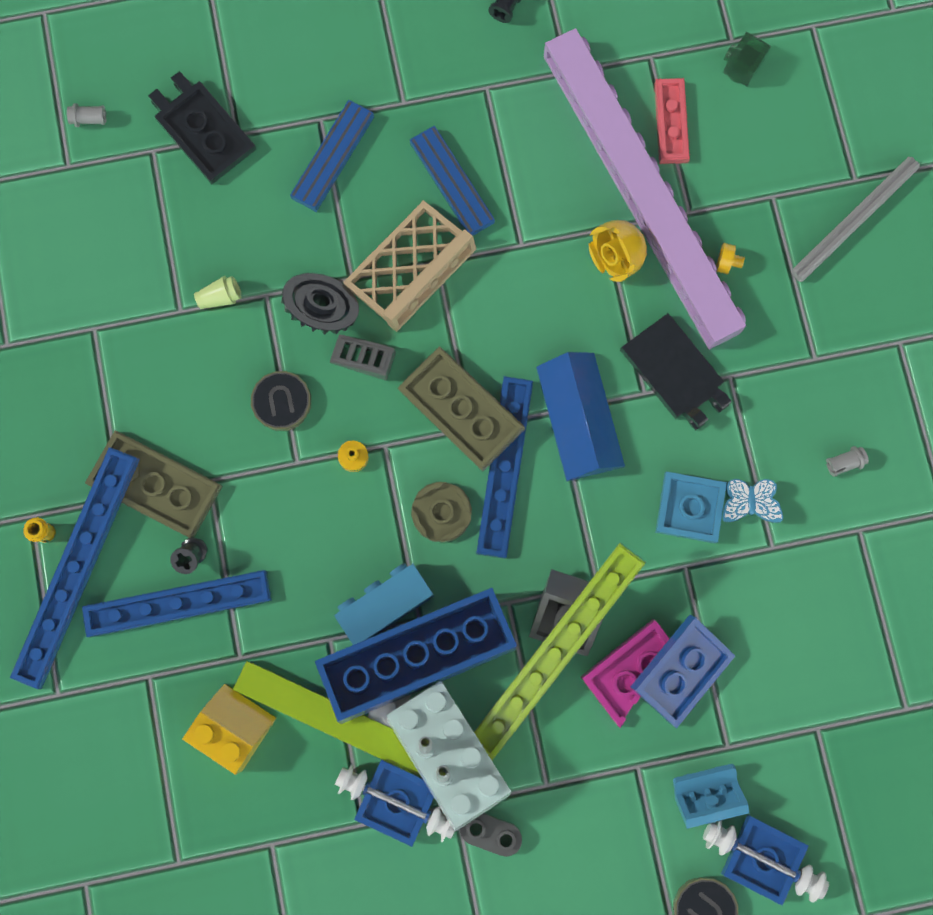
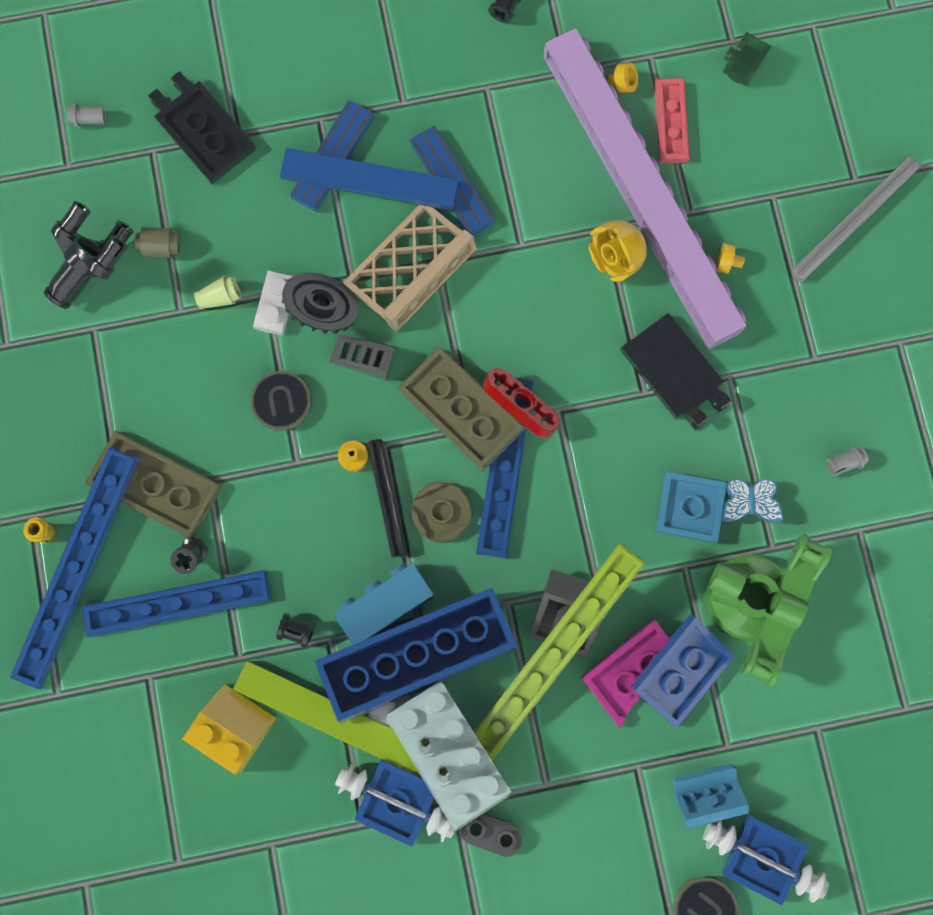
(83, 255): none -> black wheel
(157, 242): none -> olive brick
(271, 312): none -> white plate
(295, 630): none -> black bush
(369, 179): none -> blue tile
(387, 498): none -> black axle
(523, 415): none -> red beam
(580, 415): blue slope -> none
(624, 78): none -> yellow tile
(786, 607): none -> bright green piece

